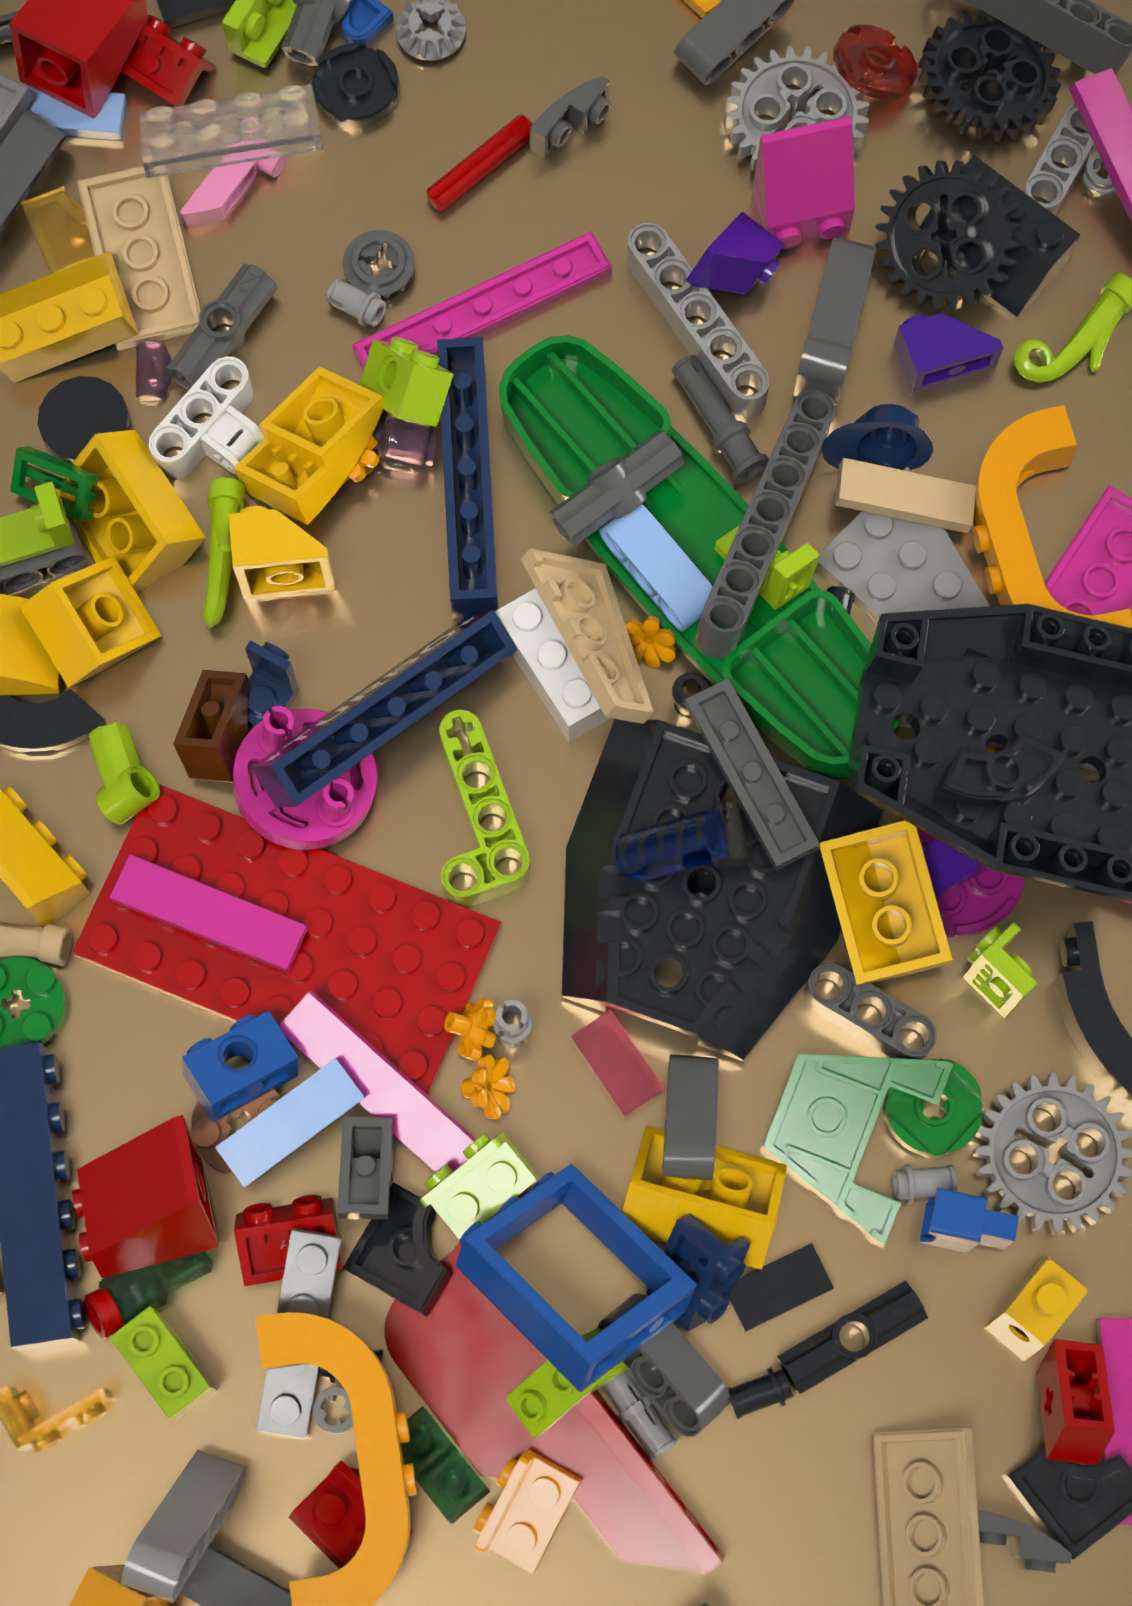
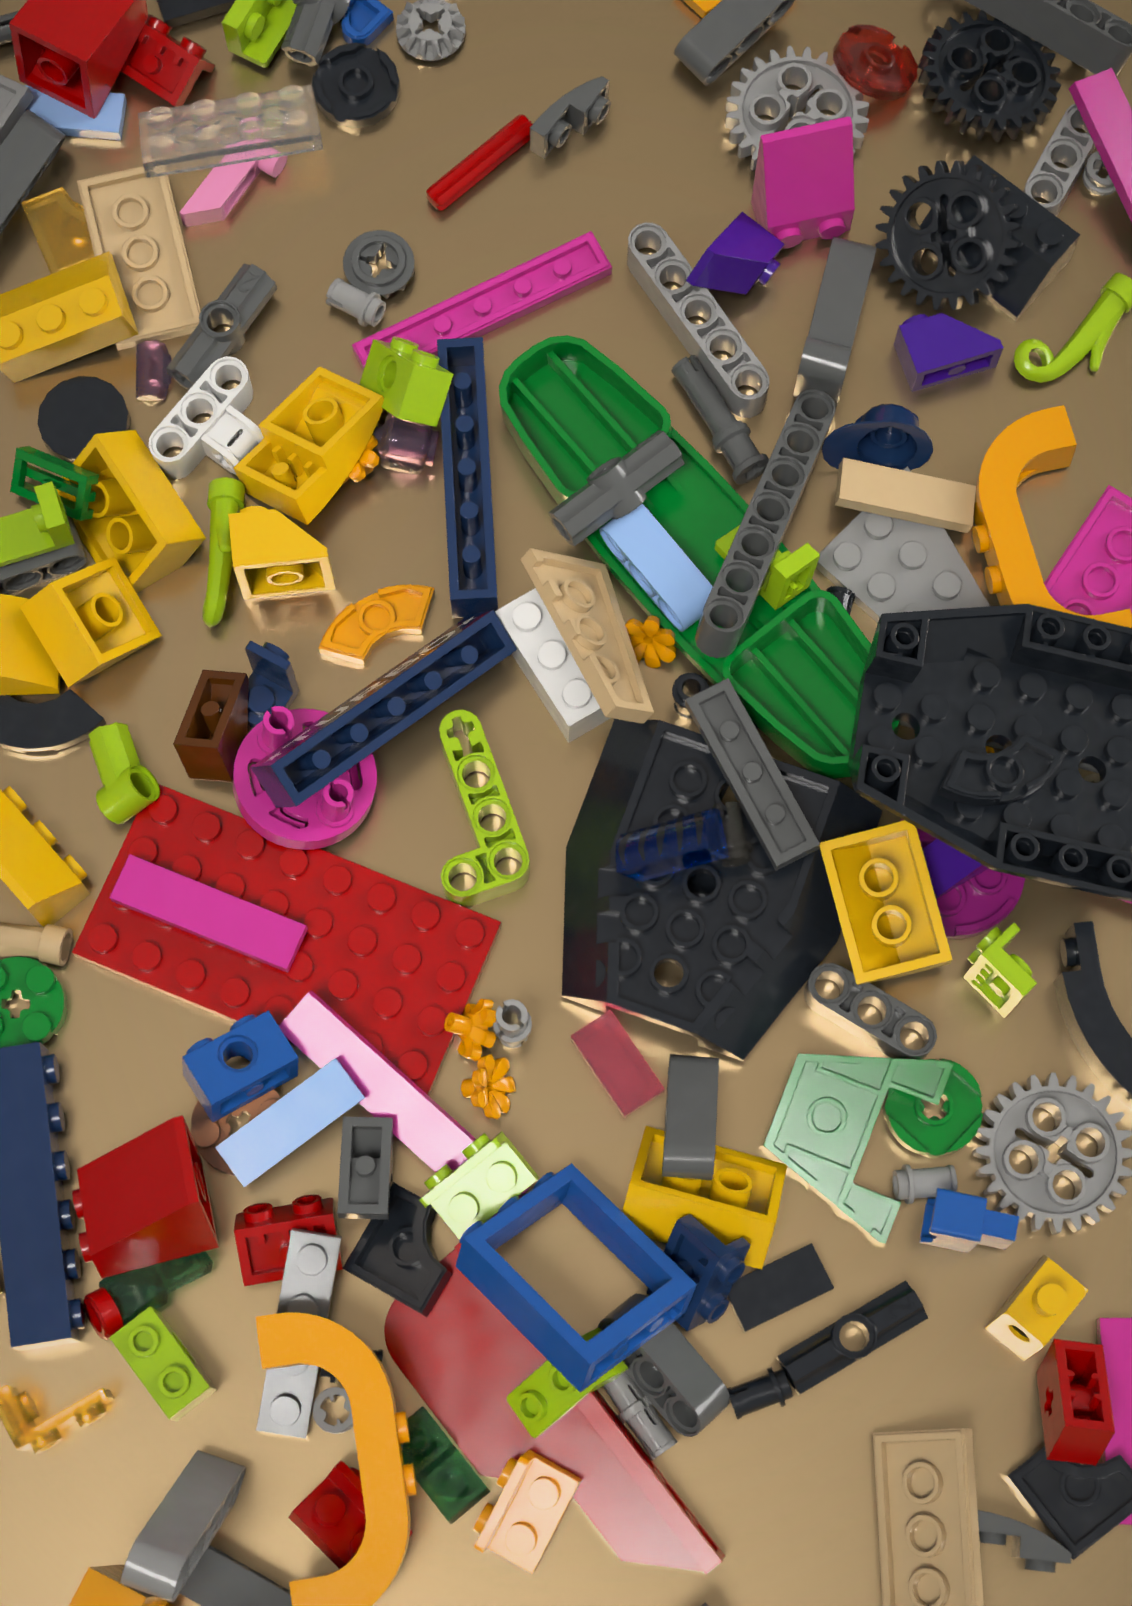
(376, 618): none -> light orange tile

